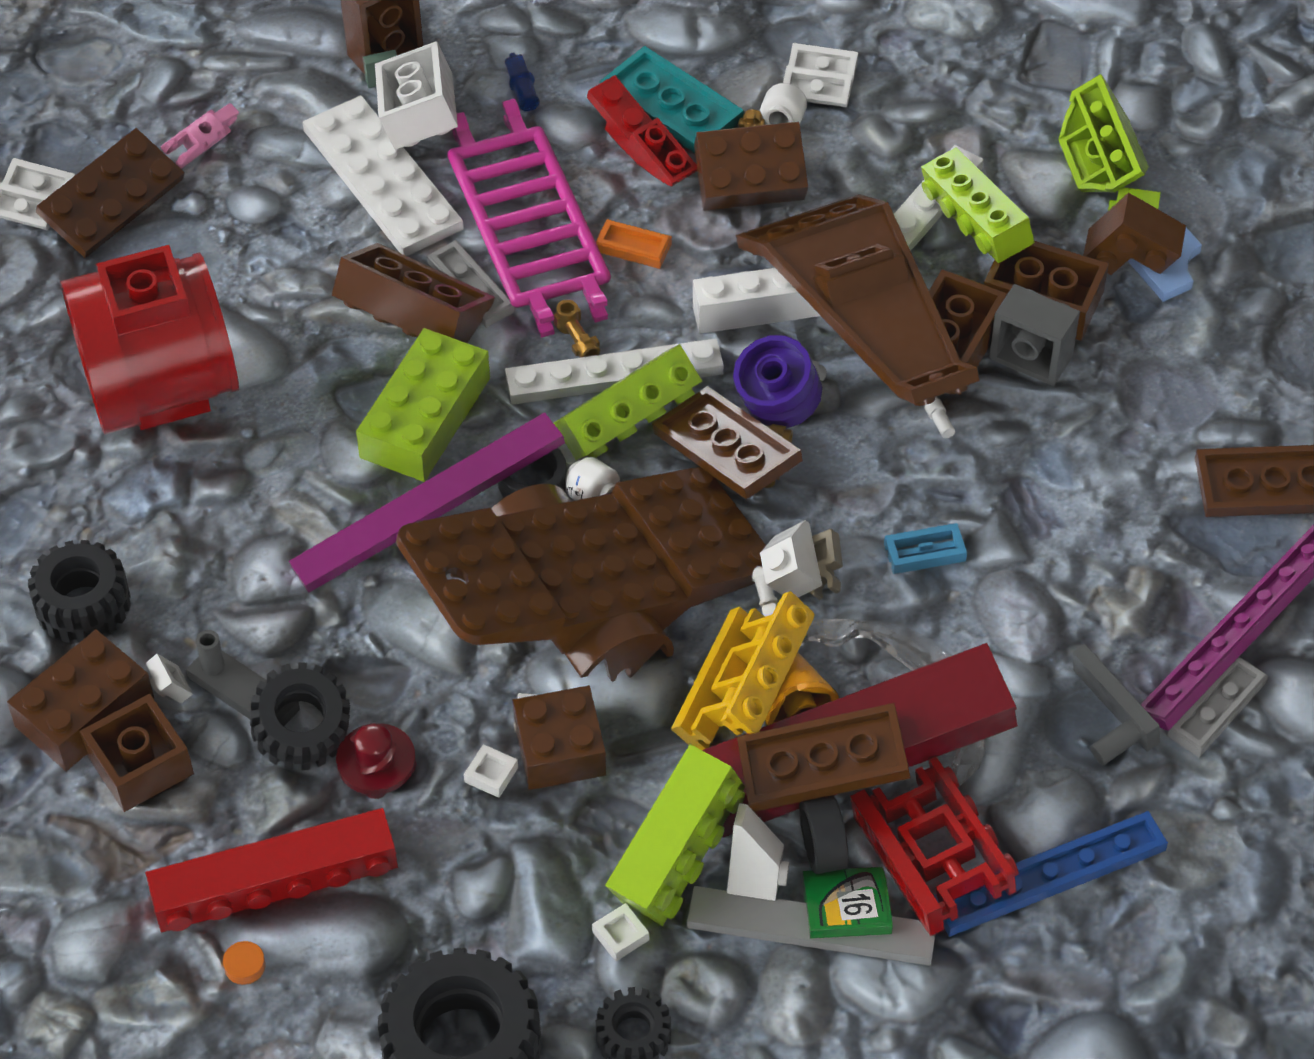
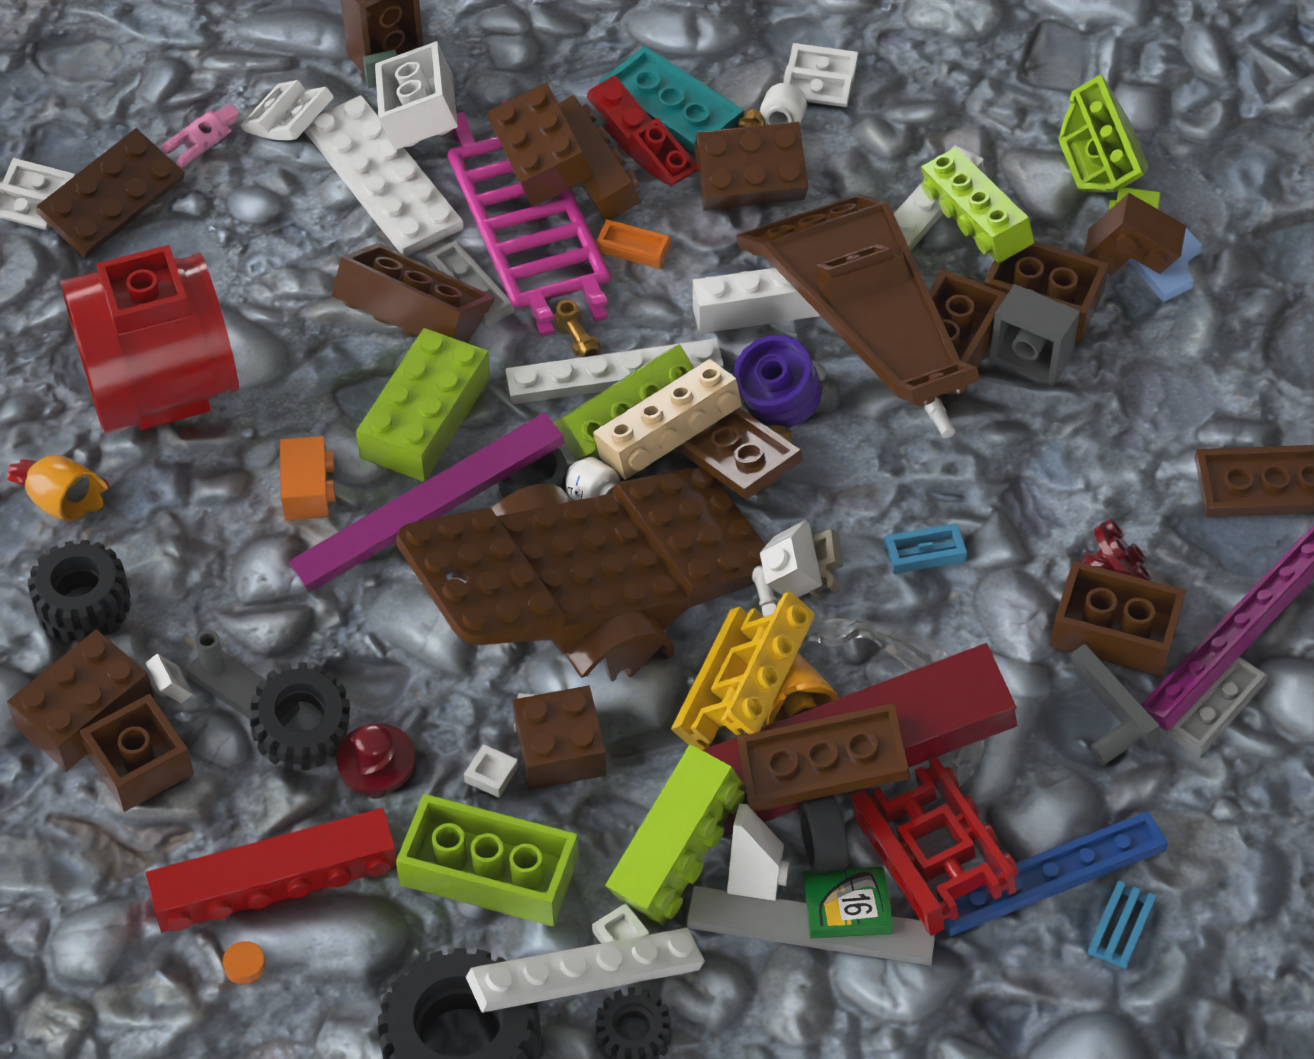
(50, 481): none -> light orange piece
(286, 111): none -> white slope
(305, 478): none -> orange brick
(488, 859): none -> lime brick
(522, 82): clear blue axle -> none
(539, 144): none -> reddish brown brick
(584, 969): none -> white plate
(611, 187): none -> reddish brown brick
(667, 418): none -> tan brick
(1116, 553): none -> dark red plate
(1118, 617): none -> reddish brown brick
(1133, 897): none -> dark azure tile

